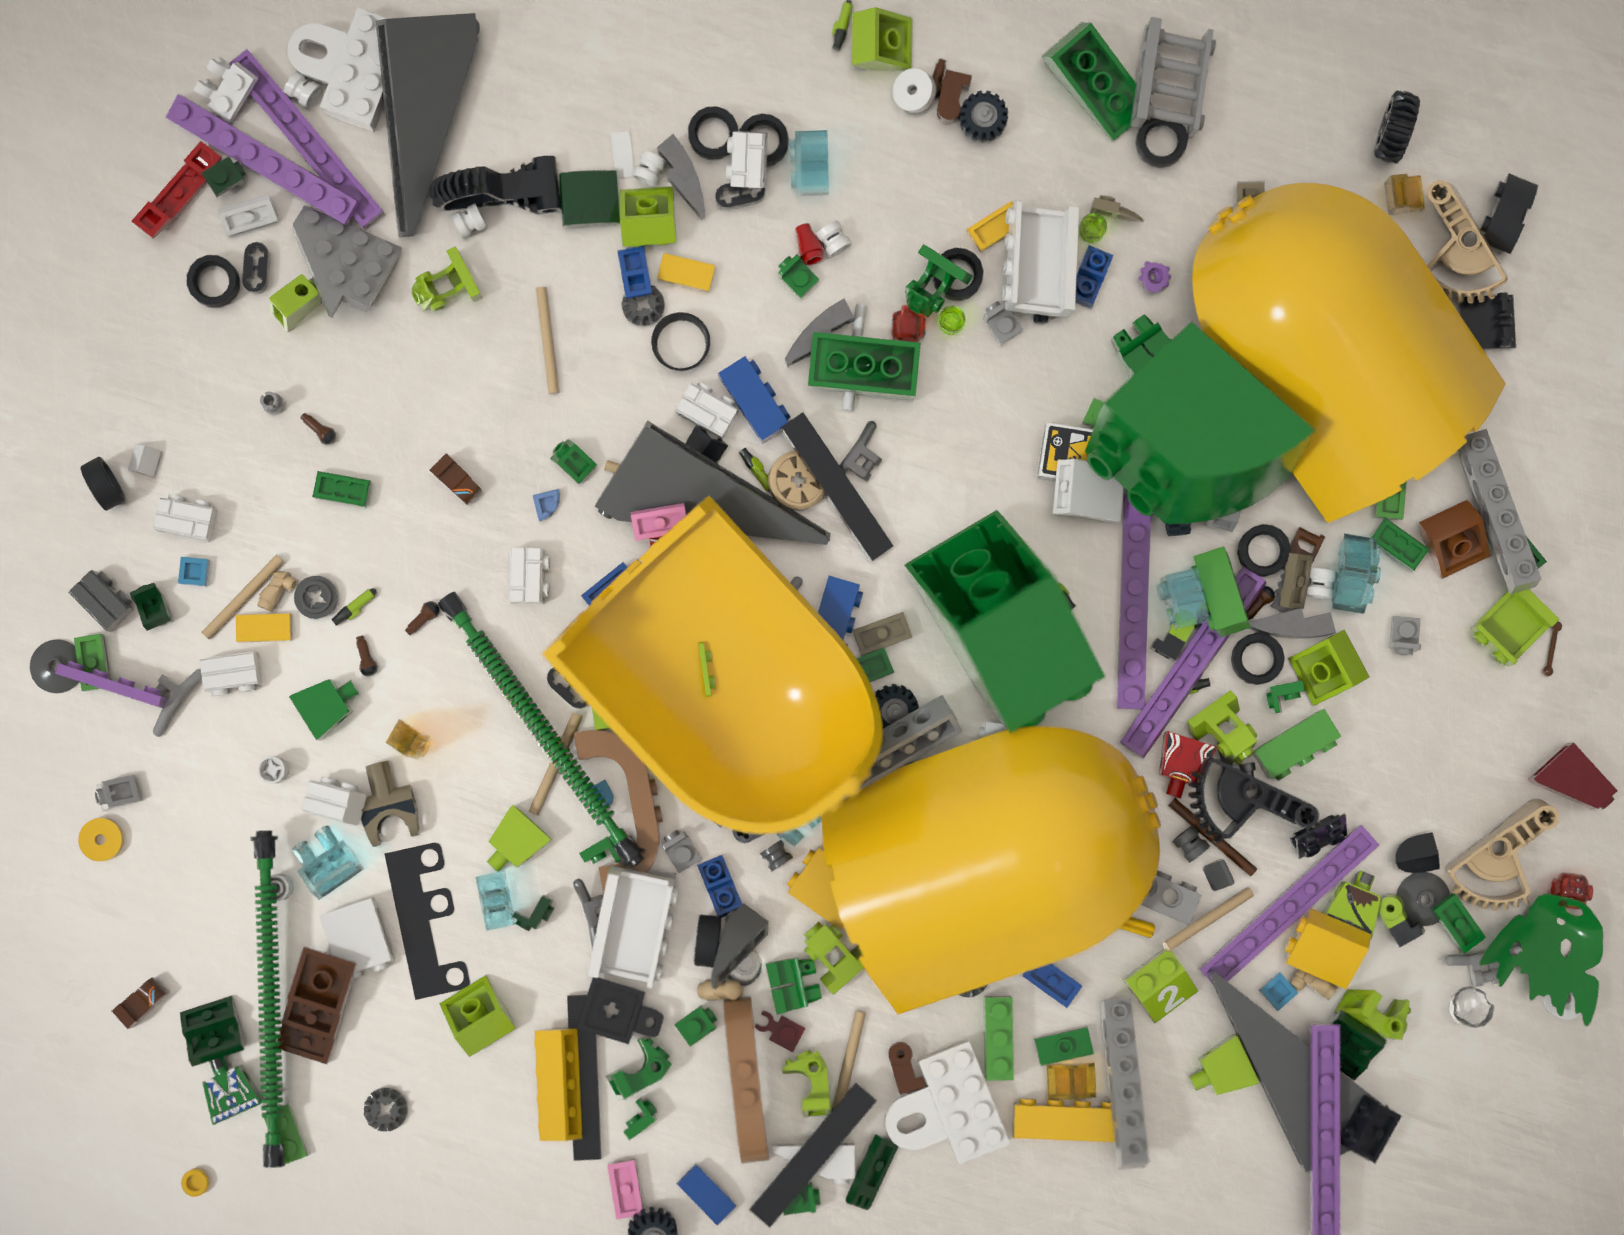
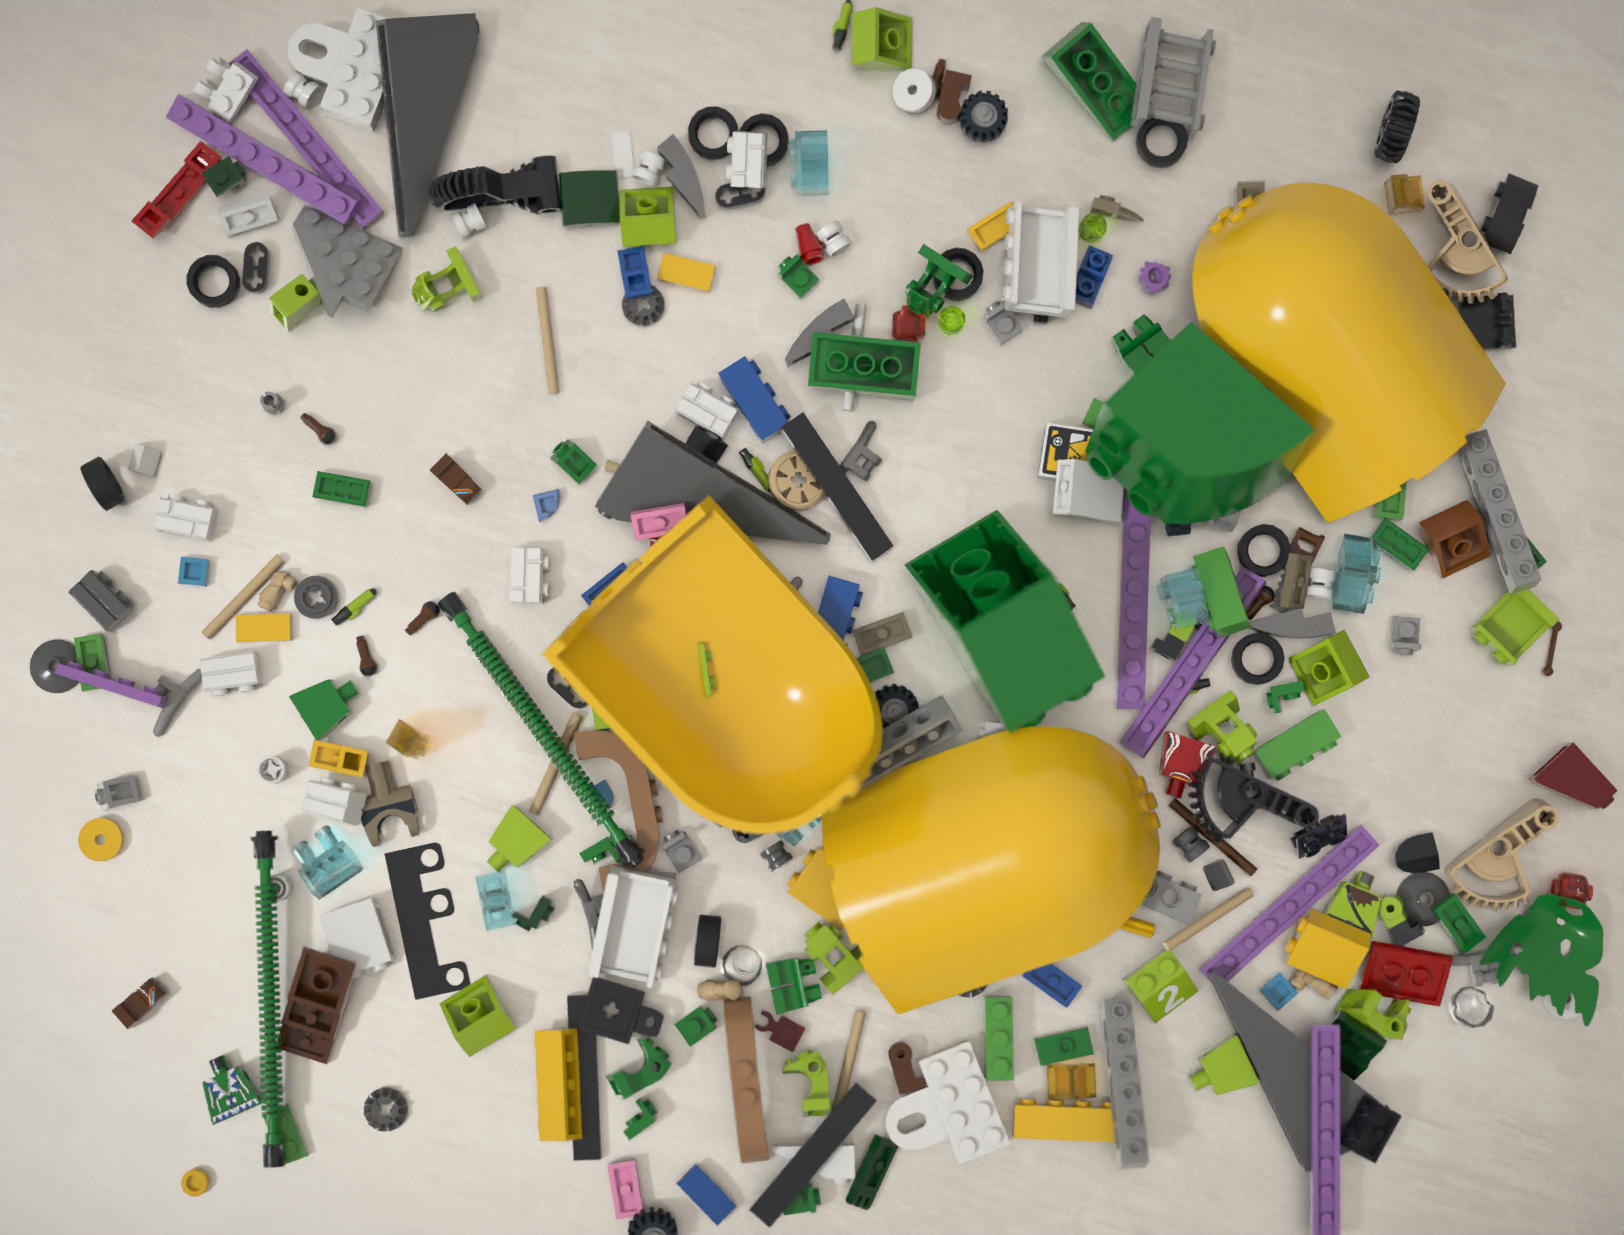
(151, 606): dark green bracket -> none
(211, 1031): dark green slope -> none
(338, 758): none -> yellow brick
(679, 316): black tyre -> none
(720, 885): blue slope -> none
(741, 935): dark grey slope -> none
(1406, 973): none -> red tile

